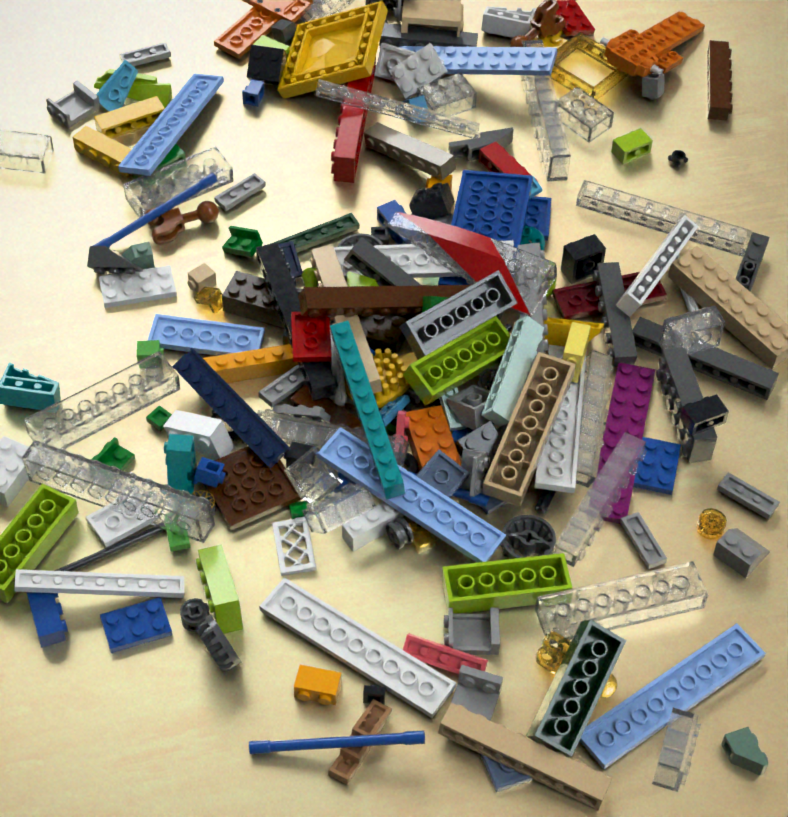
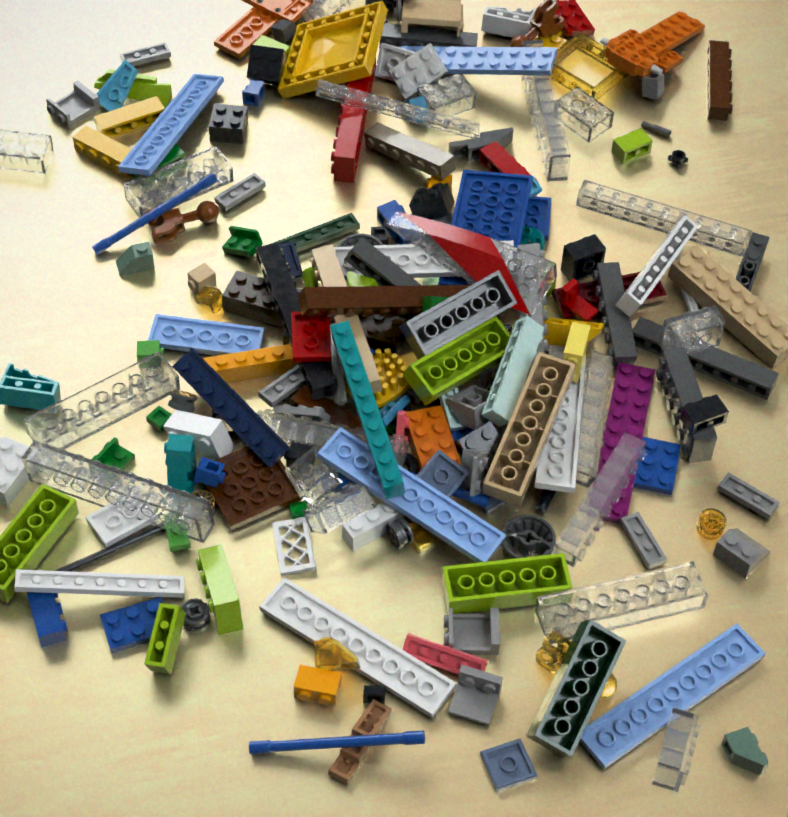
(106, 259): dark grey slope -> none
(138, 287): white plate -> none
(165, 638): none -> lime brick
(182, 401): none -> dark grey wheel
(217, 643): dark grey gear -> none
(228, 123): none -> black brick
(333, 655): none -> clear yellow slope
(524, 755): tan brick -> none
(575, 303): none -> red bracket
(657, 129): none -> flat silver pin

